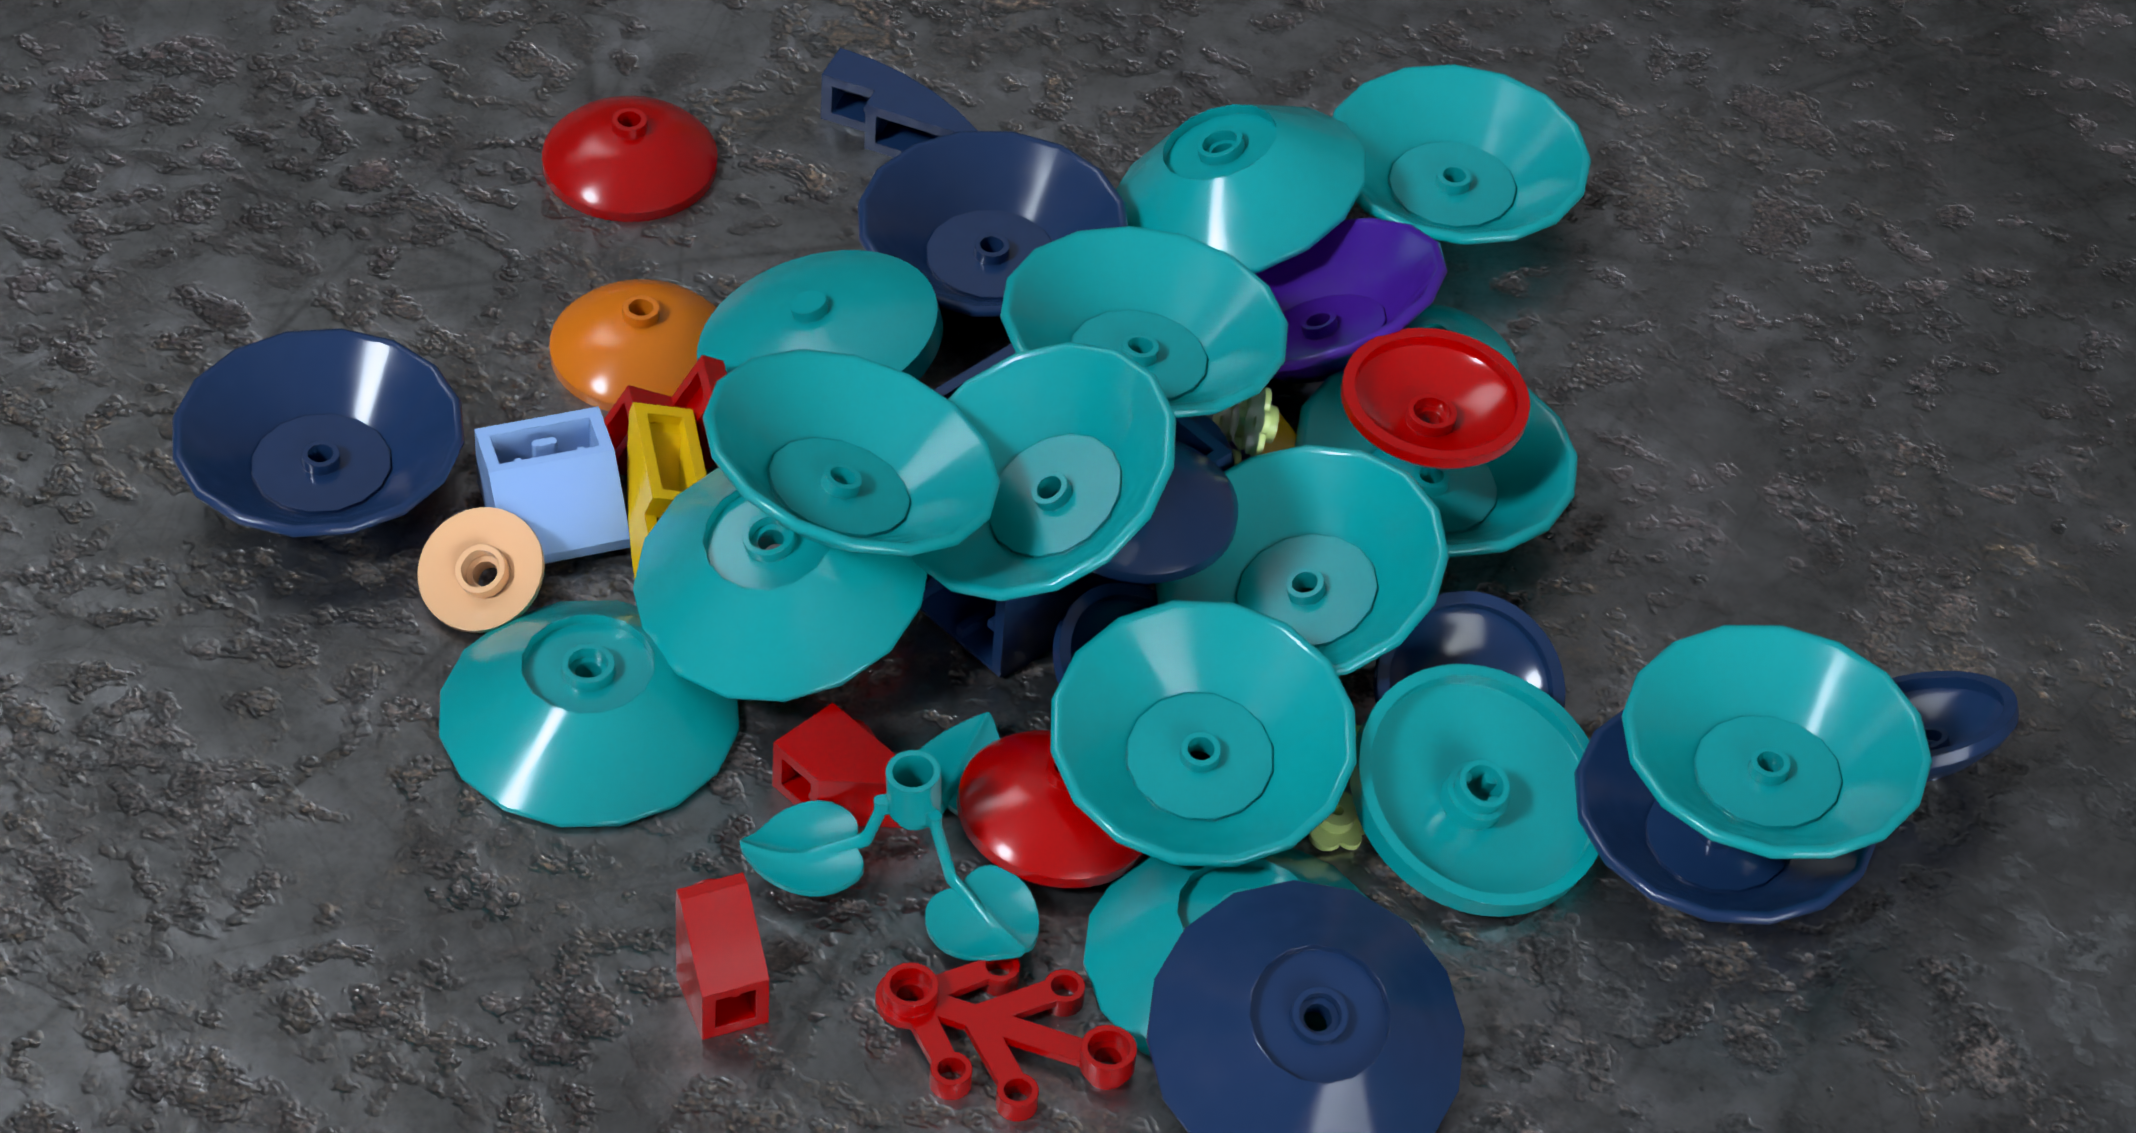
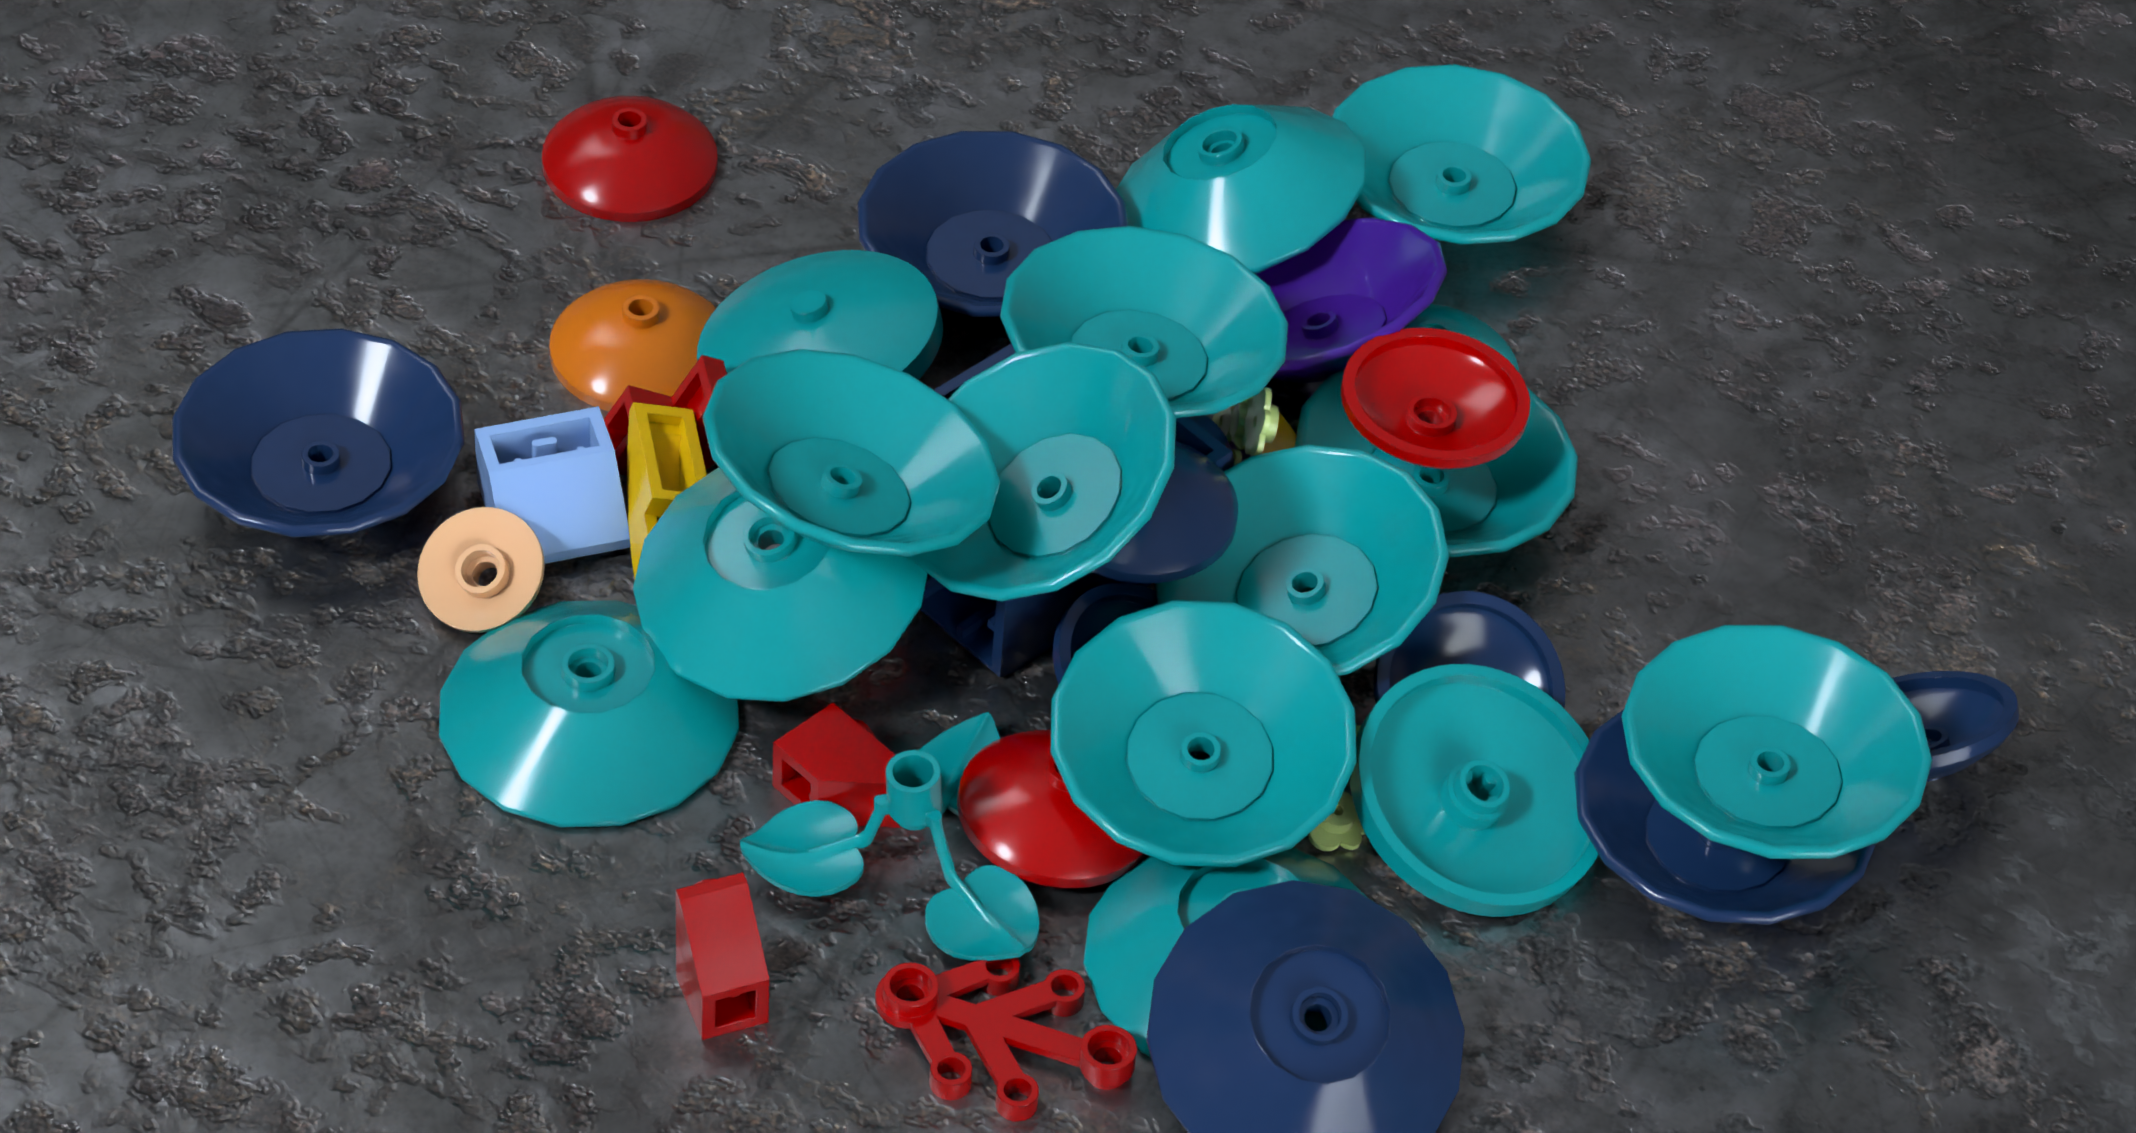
(884, 104): dark blue slope -> none

